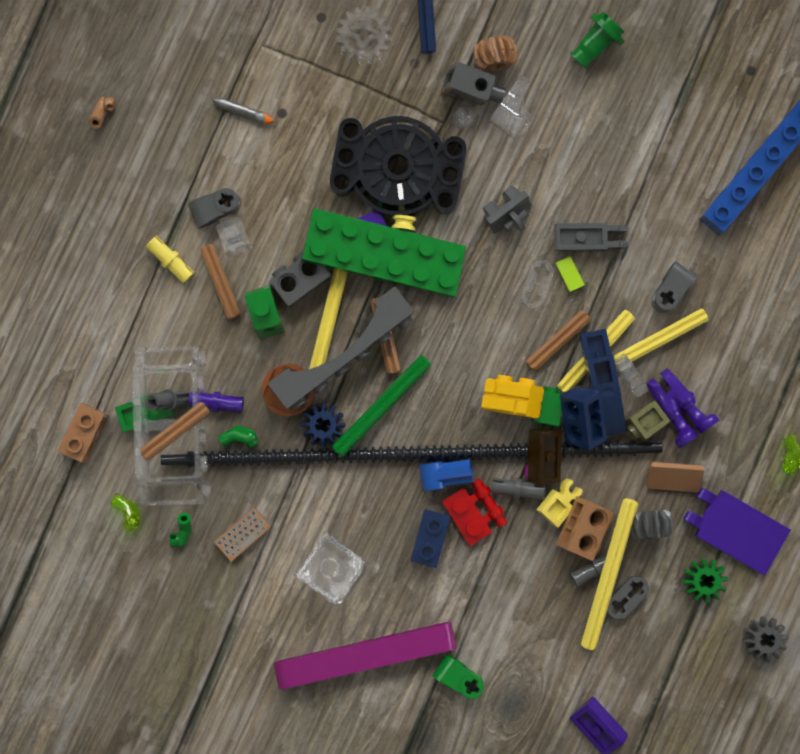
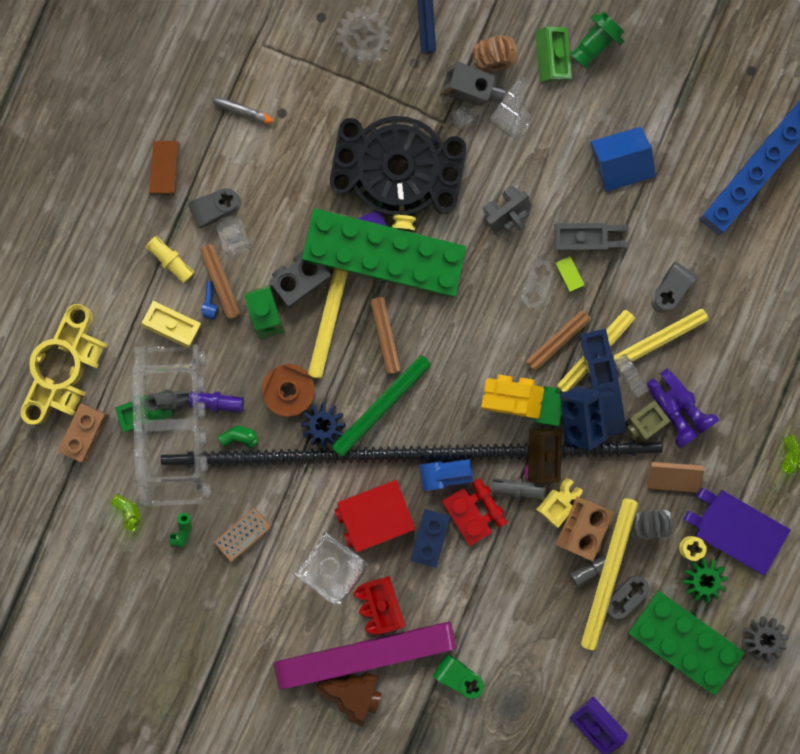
(62, 396): none -> light yellow piece
(102, 106): medium nougat arm -> none
(164, 167): none -> dark orange slope
(171, 324): none -> light yellow plate
(174, 431): medium nougat axle -> none
(209, 310): none -> blue hand
(353, 695): none -> reddish brown rock
(374, 516): none -> red brick
(381, 606): none -> red plate
(390, 312): dark grey arch -> none
(553, 54): none -> bright green slope
(624, 158): none -> blue slope
(686, 642): none -> green plate
(698, 543): none -> light yellow bush

